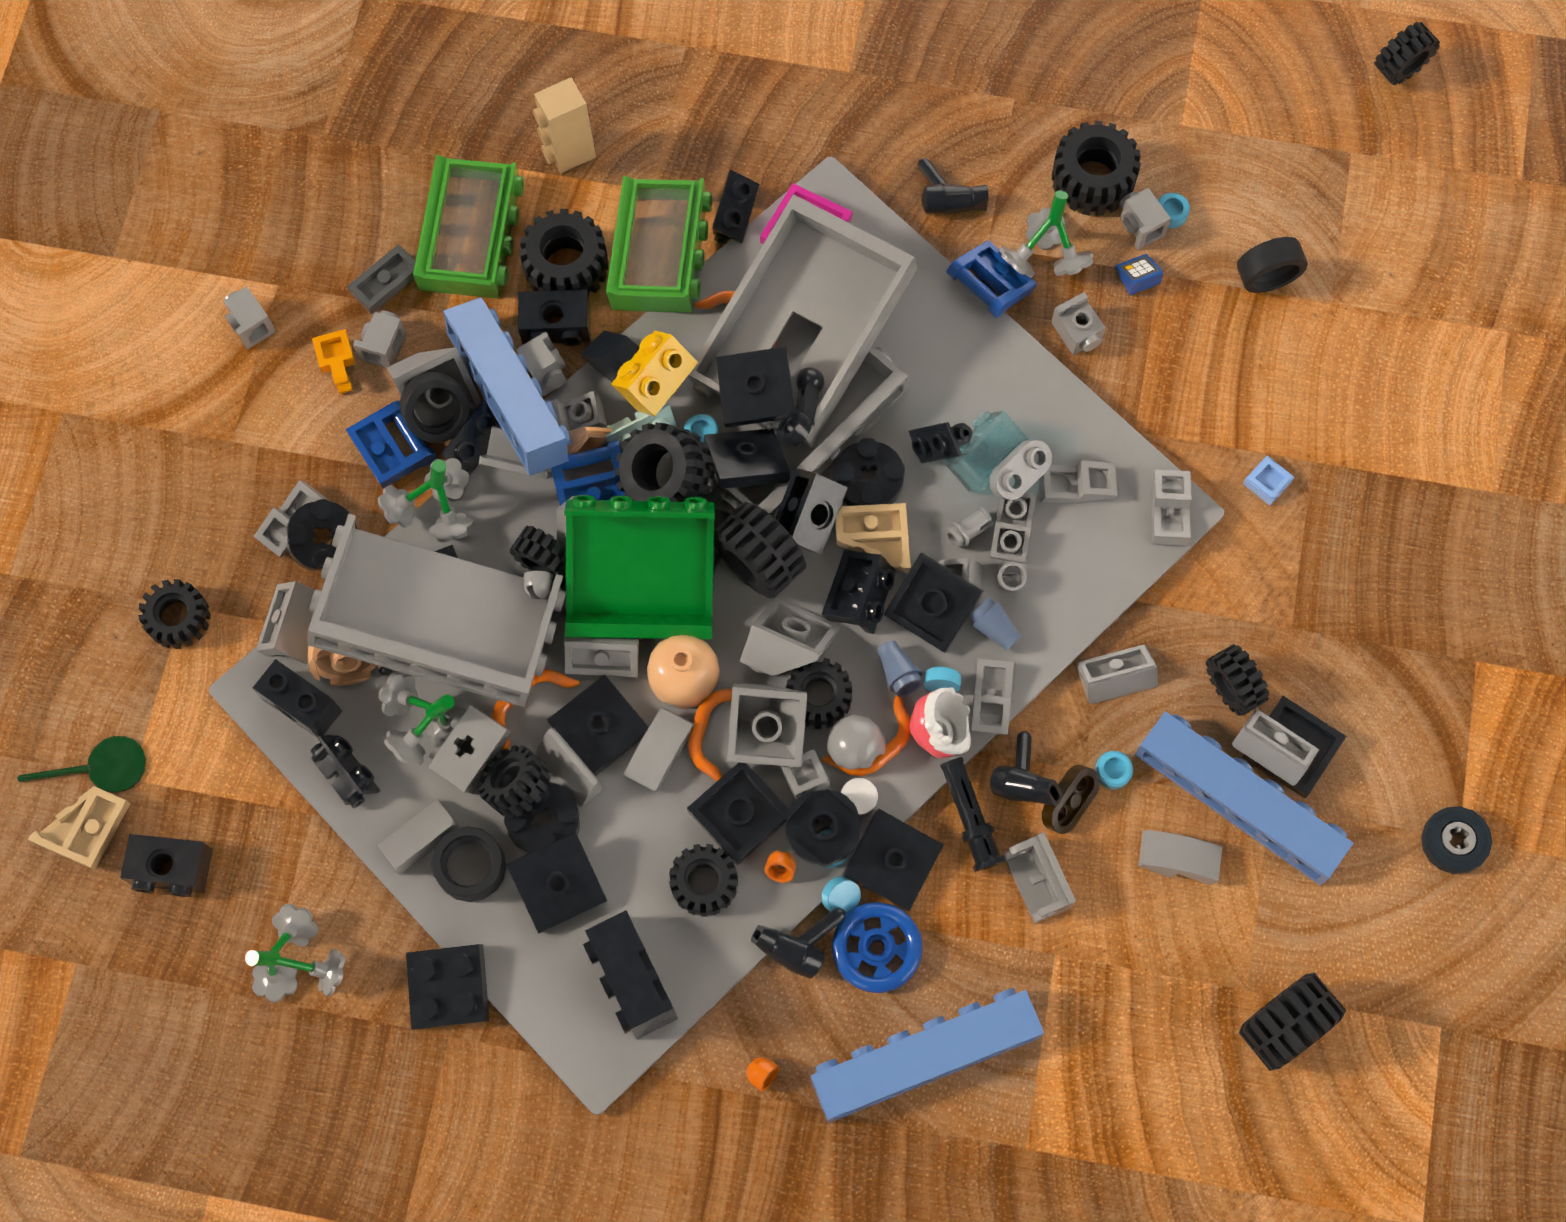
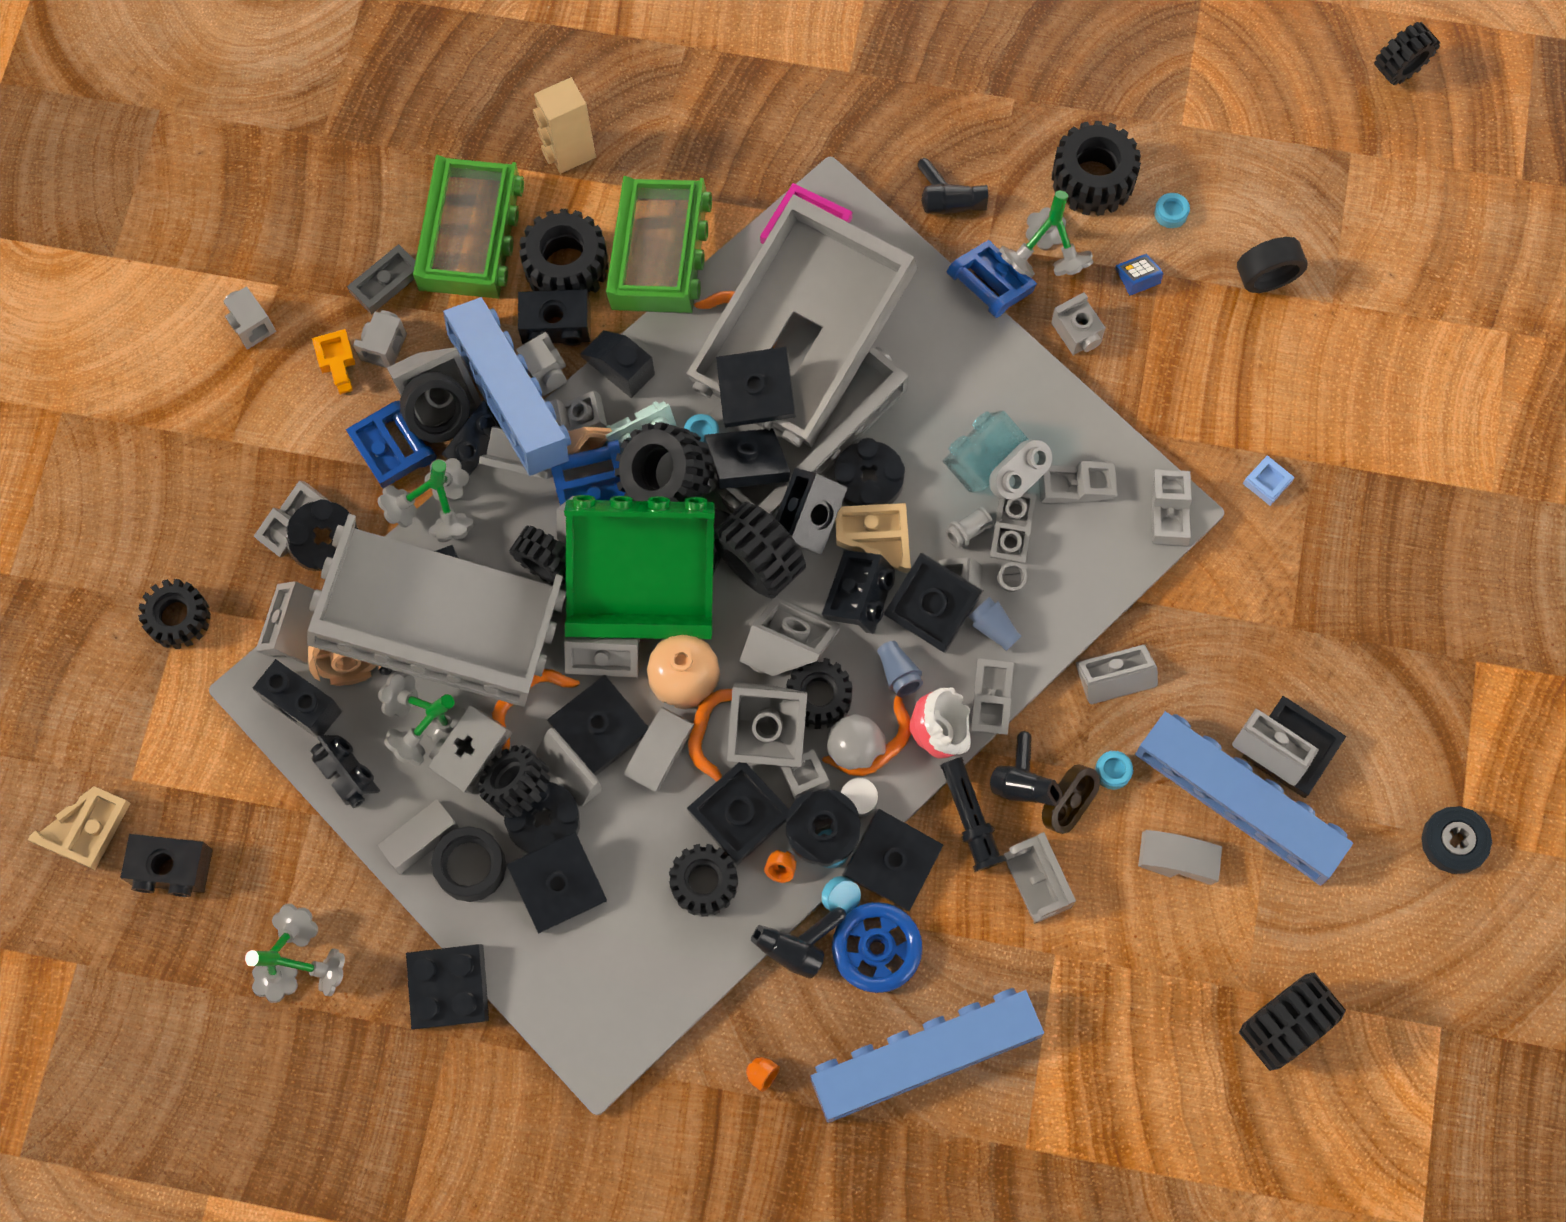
(112, 765): dark green piece -> none
(538, 584): light grey hinge -> none
(629, 975): black wedge -> none
(654, 372): yellow brick -> none
(734, 208): black hinge -> none
(798, 422): black piece -> none
(939, 441): black hinge -> none
(942, 678): medium azure tile -> none
(1144, 217): light grey brick -> none
(1237, 680): black tyre -> none

